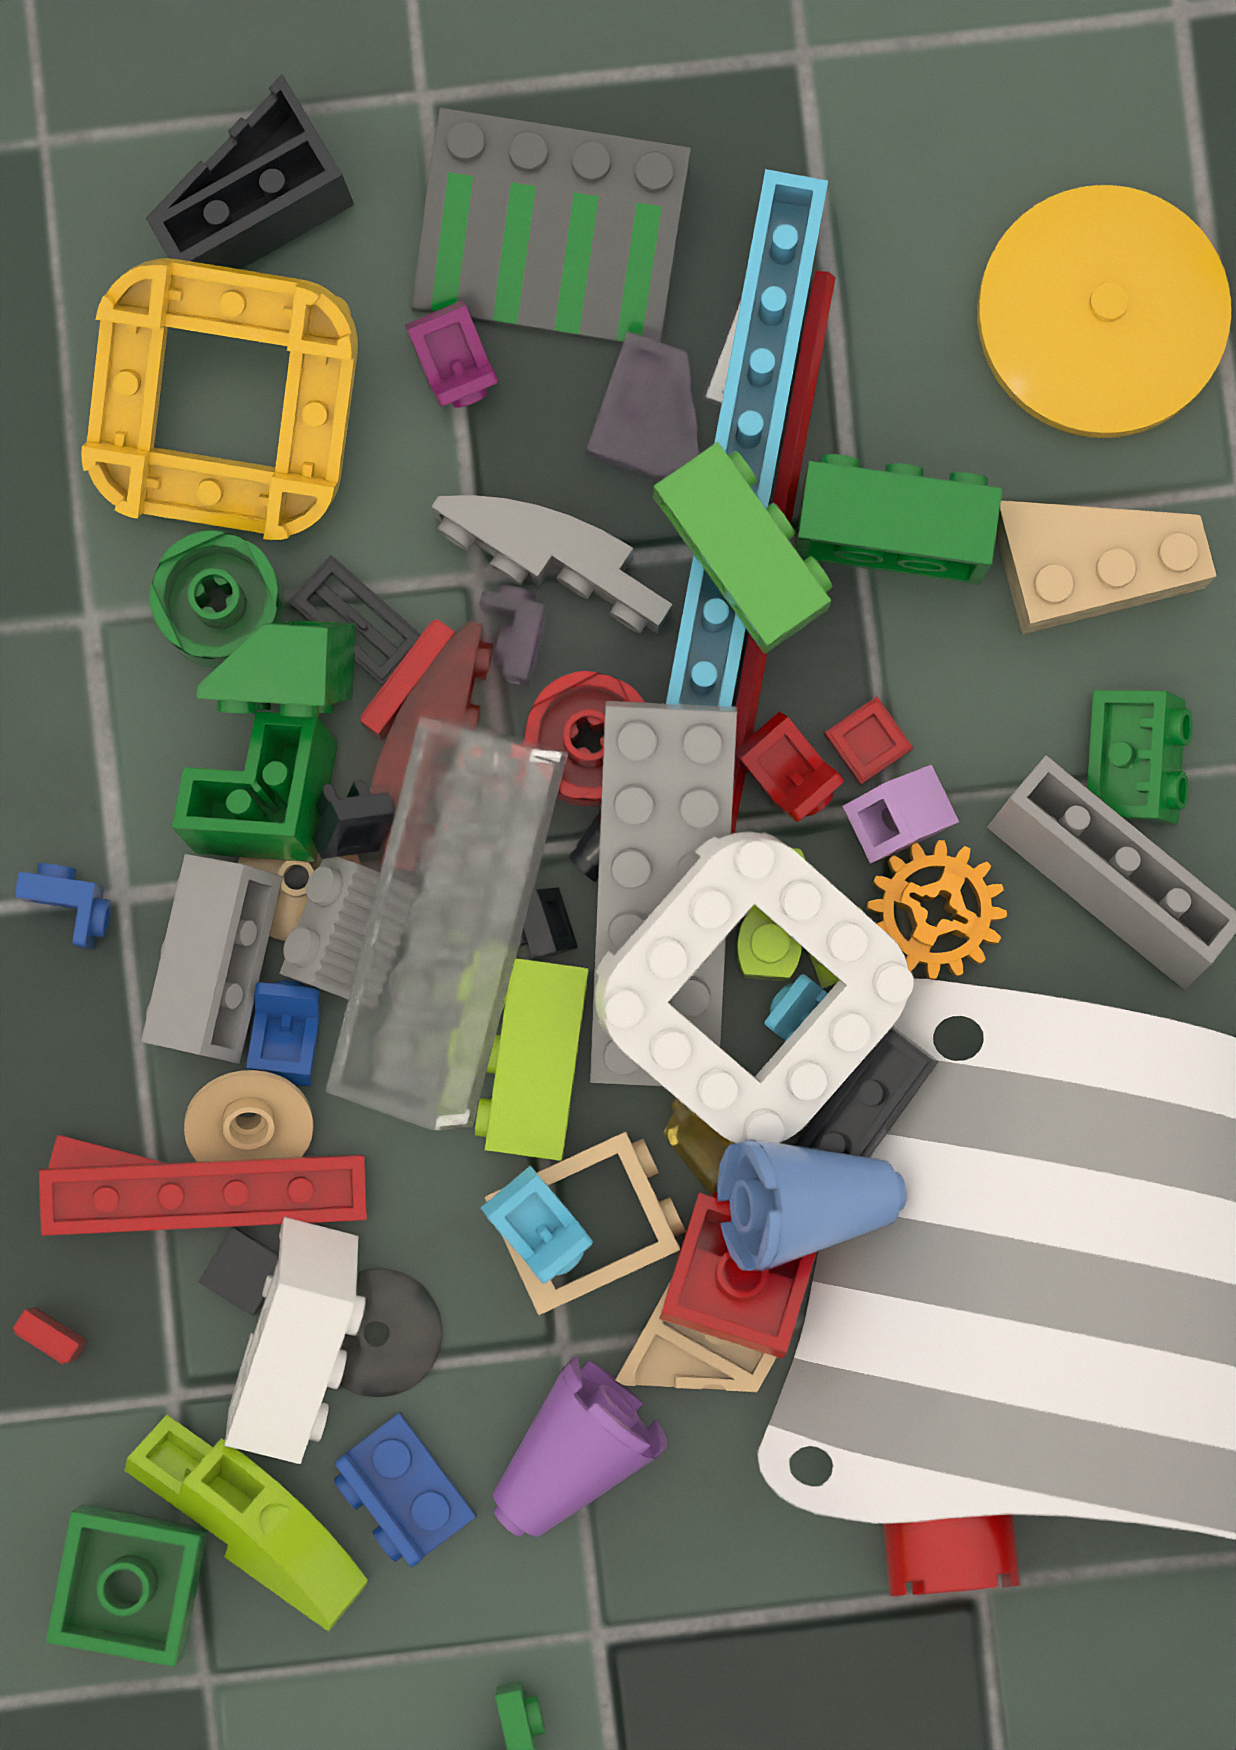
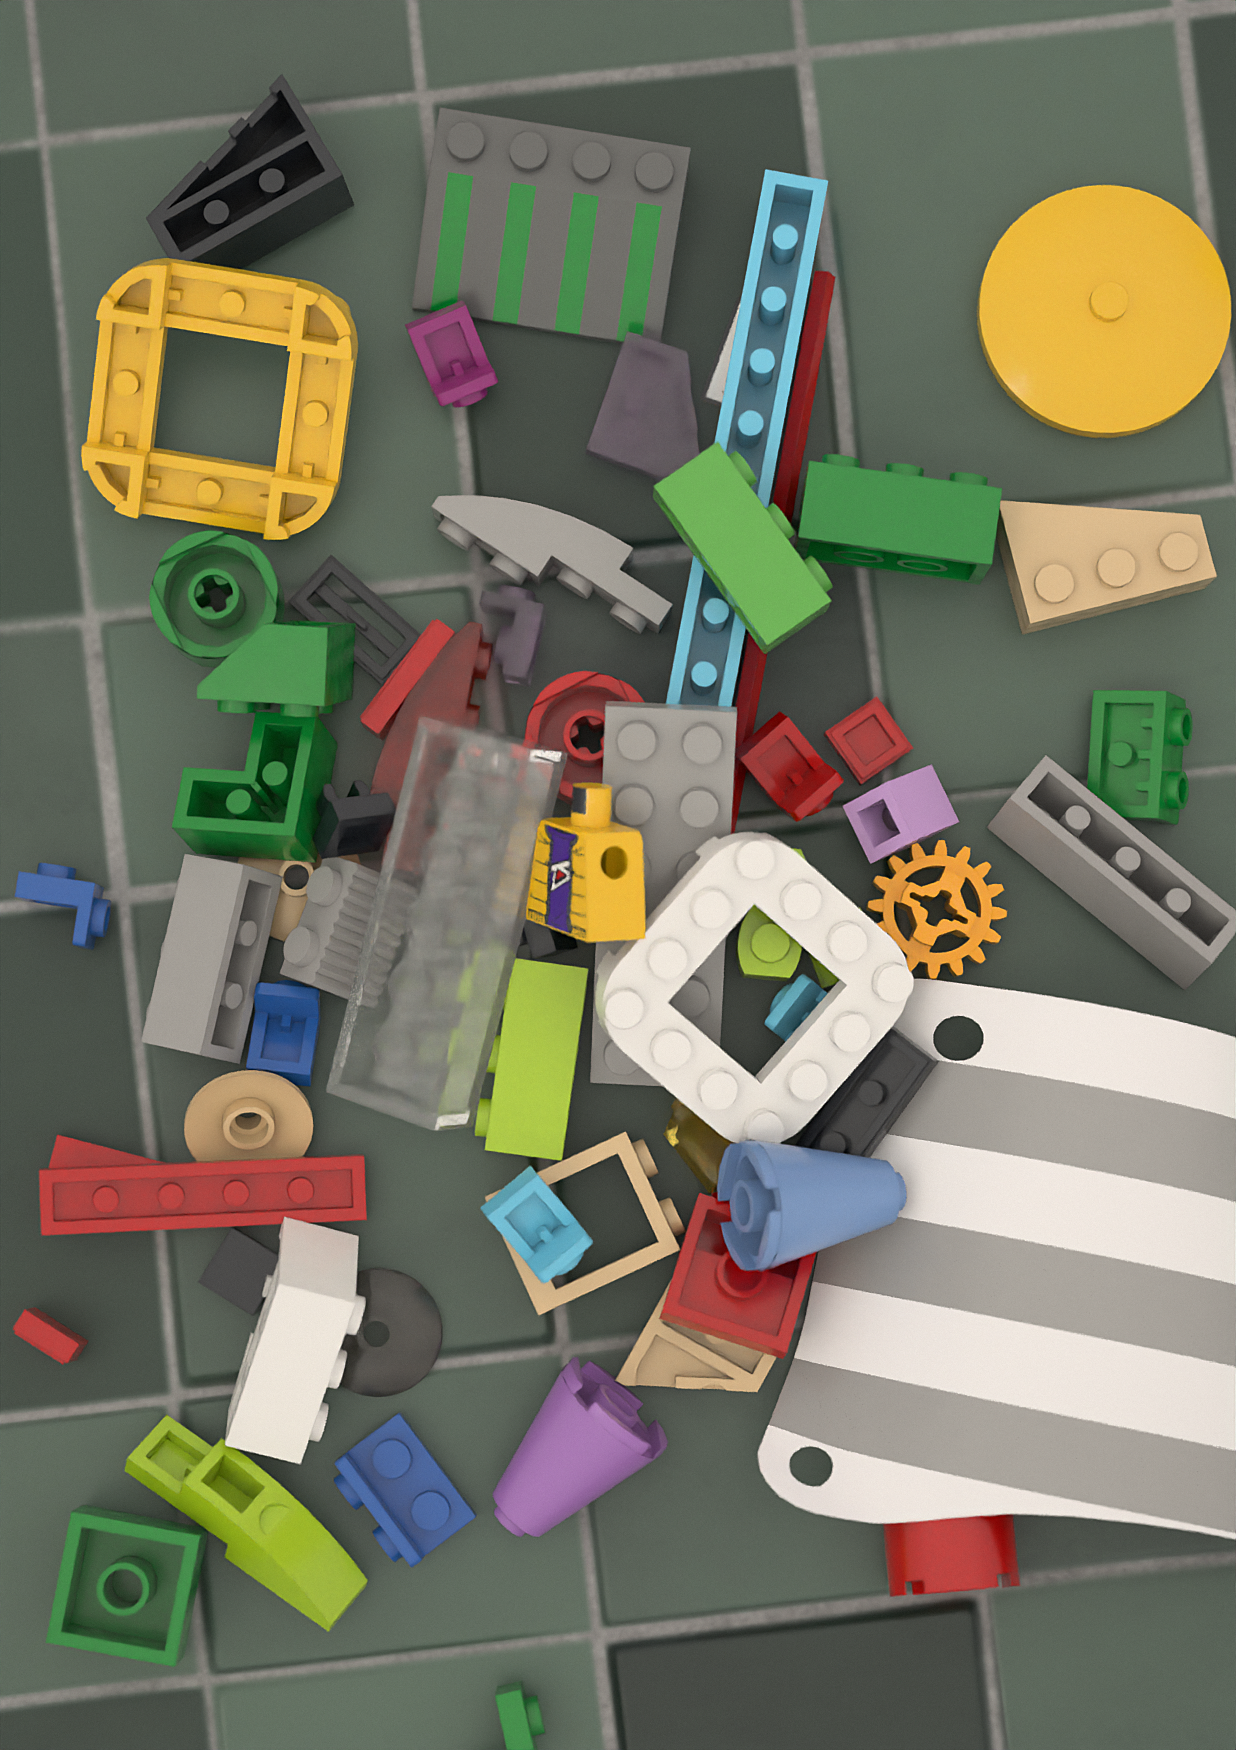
(588, 872): none -> yellow torso

